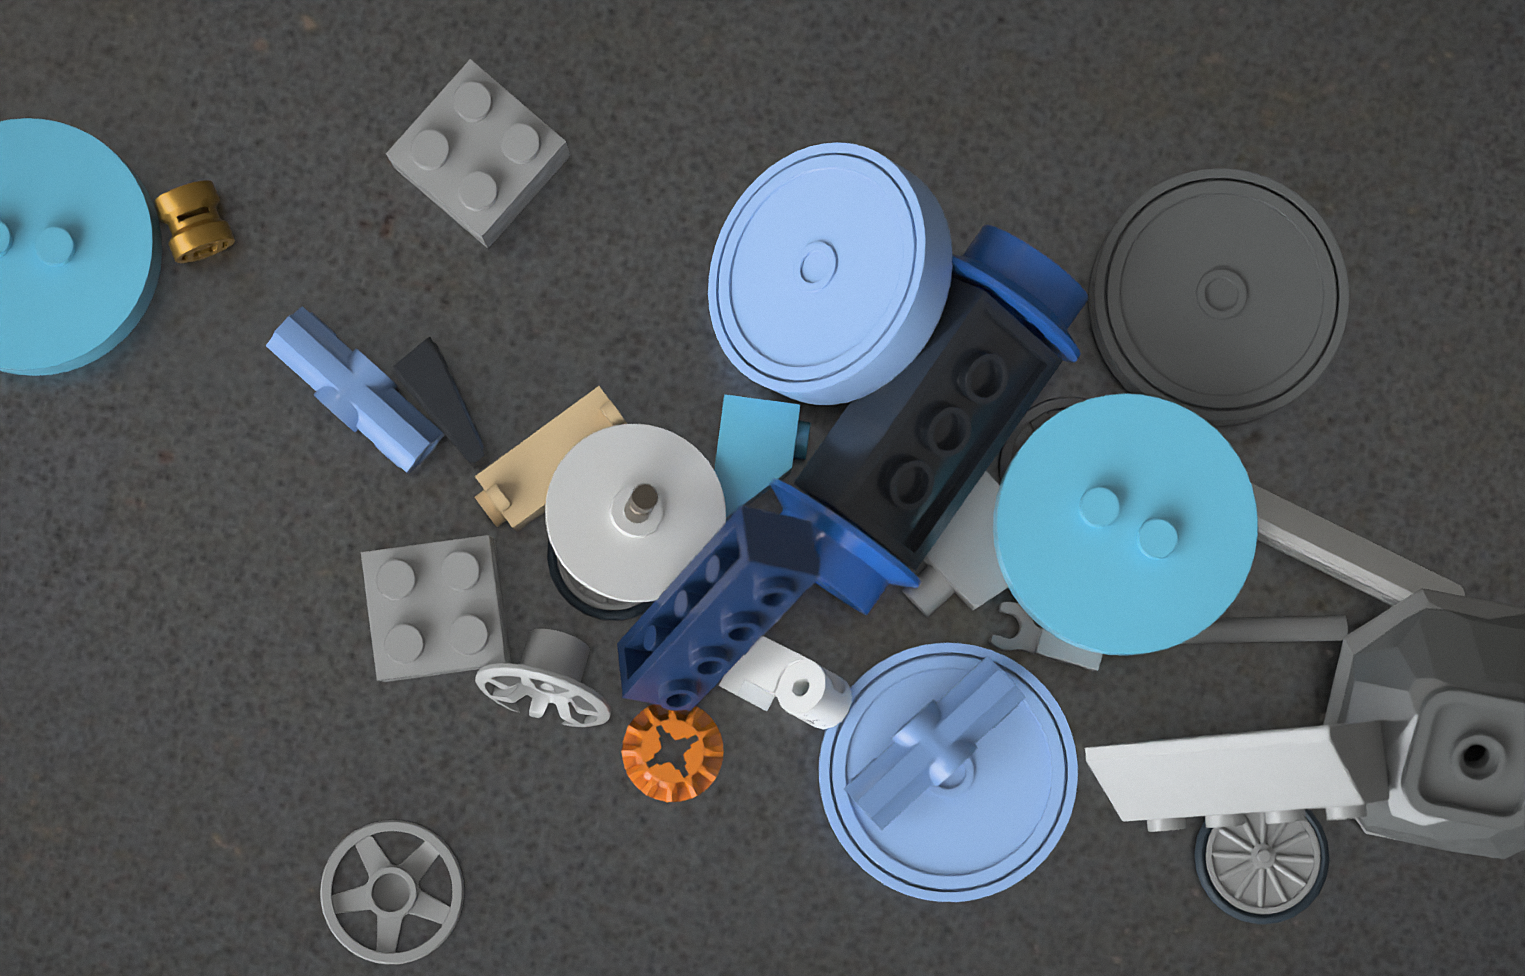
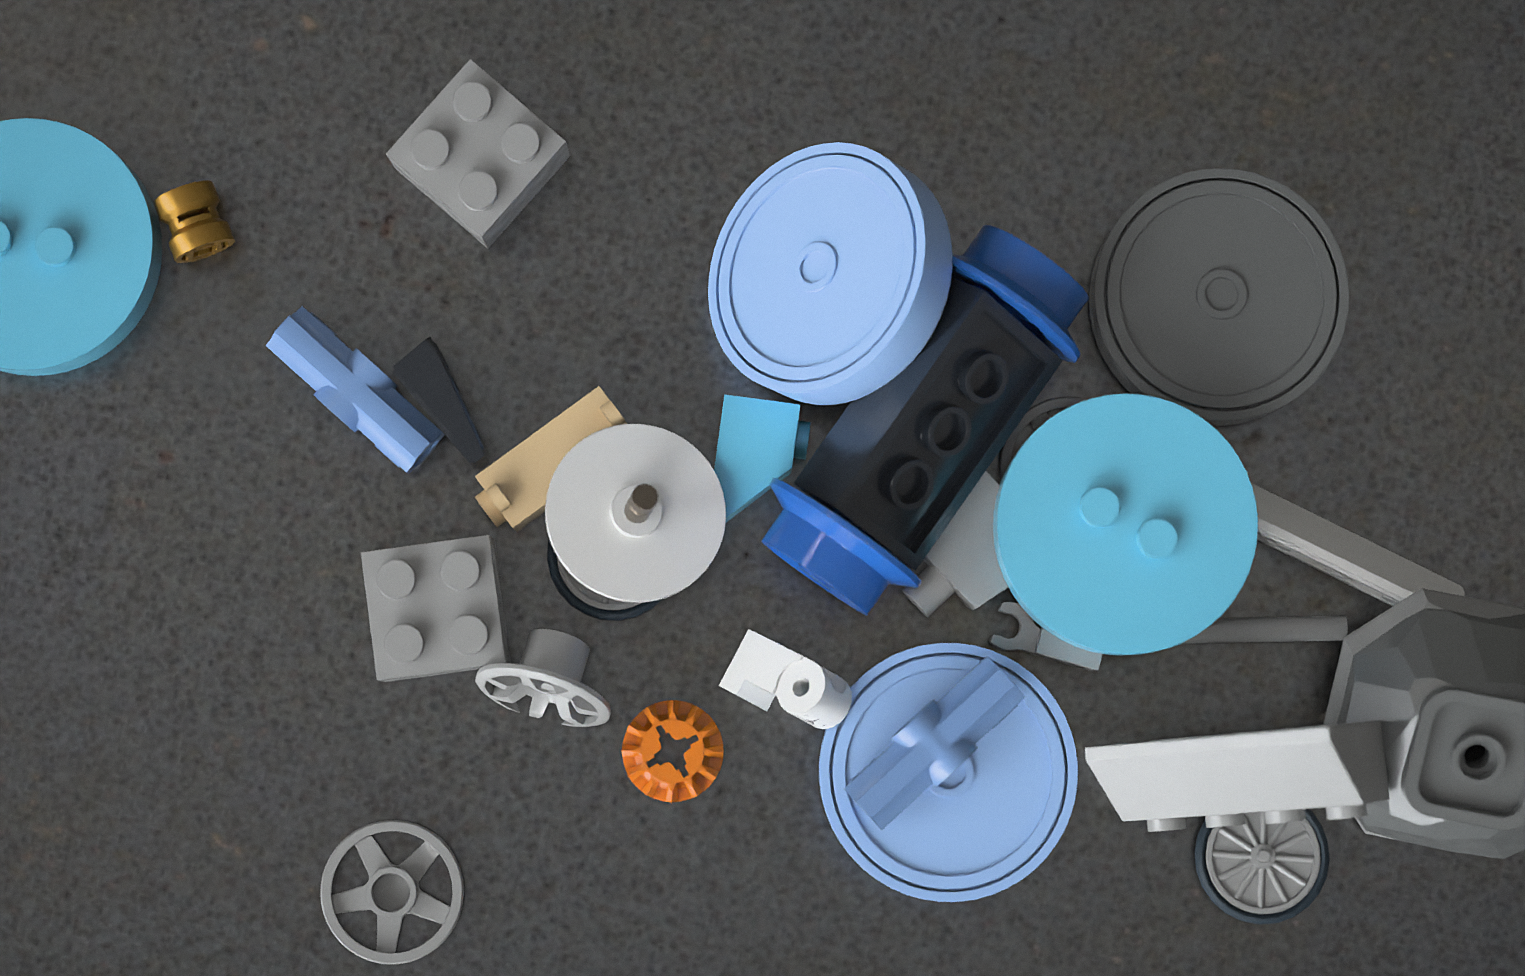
(717, 608): dark blue brick -> none

